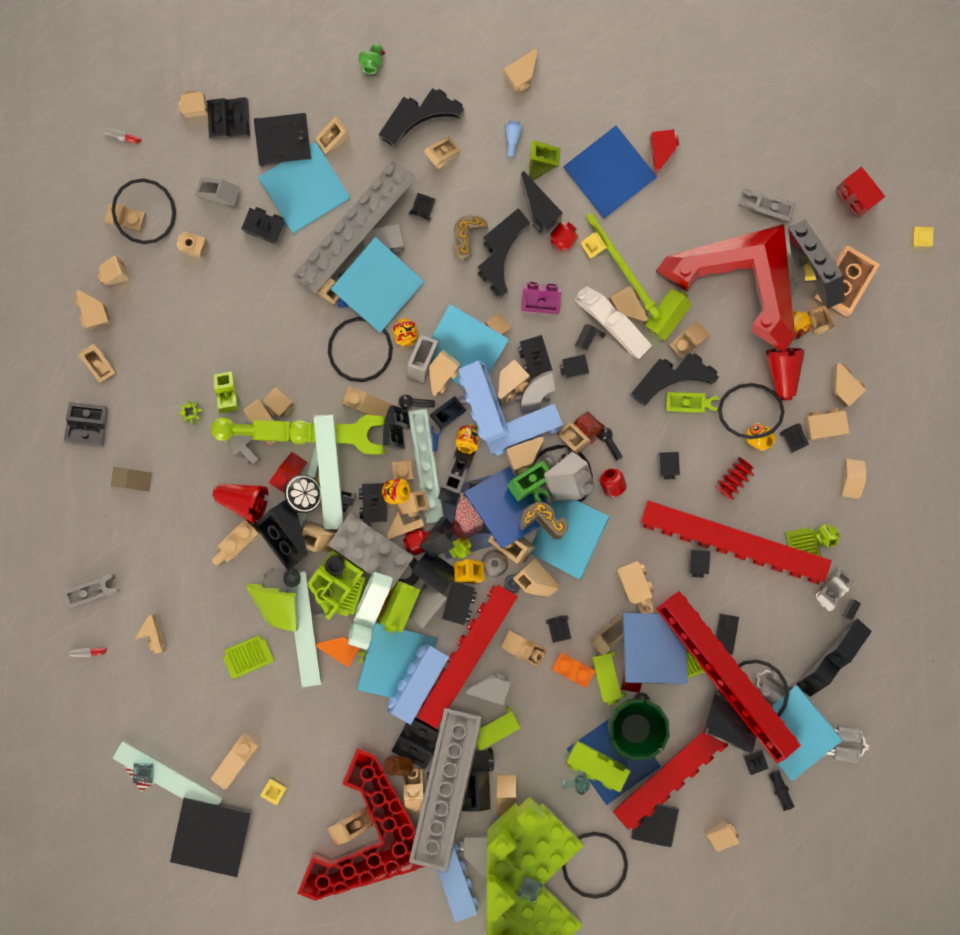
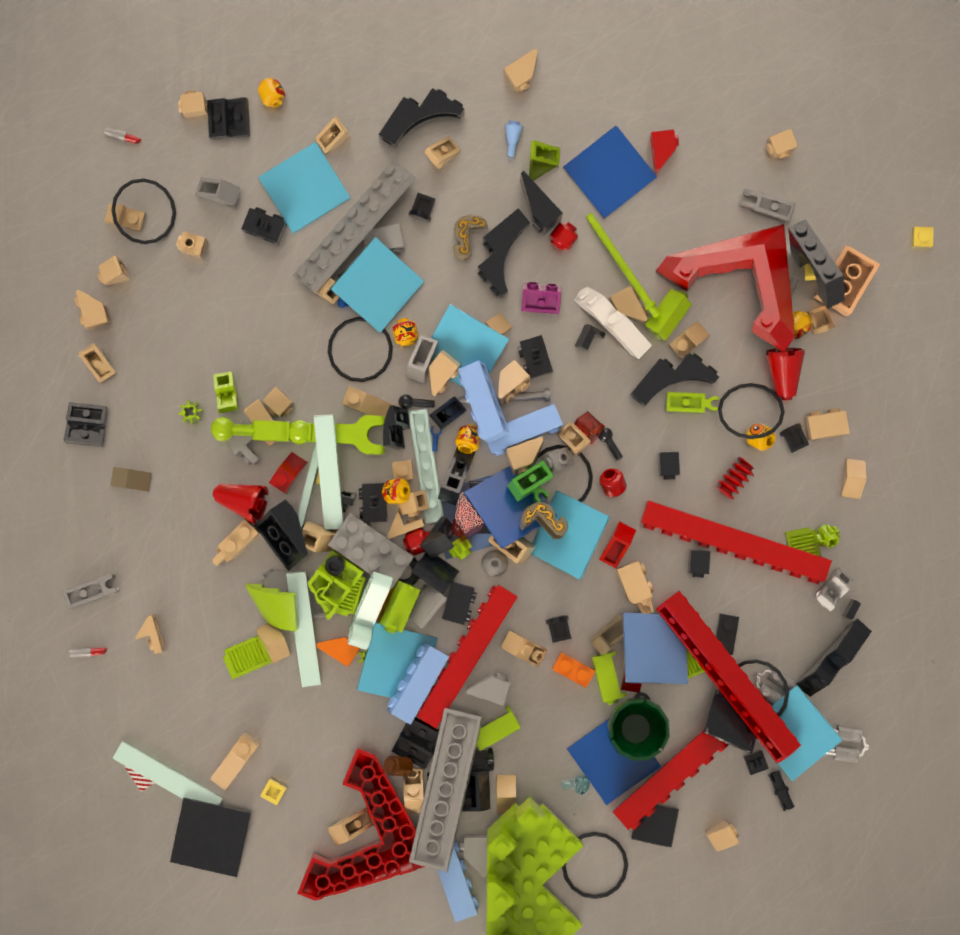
(143, 772): clear light blue tile -> none
(271, 92): none -> yellow head
(273, 642): none -> tan slope
(279, 139): black container -> none
(288, 583): black bush -> none
(303, 494): dish -> none
(371, 59): bright green animal -> none
(469, 571): yellow brick -> none
(508, 584): sand blue plate -> none
(529, 889): clear light blue tile -> none
(536, 390): light grey tile -> none
(536, 580): tan slope -> none
(569, 479): light grey slope -> none
(574, 367): black brick -> none
(593, 245): light yellow plate -> none
(597, 766): lime wedge -> none
(618, 544): none -> red slope
(781, 144): none -> tan brick
(845, 386): tan slope -> none
(860, 192): red brick -> none

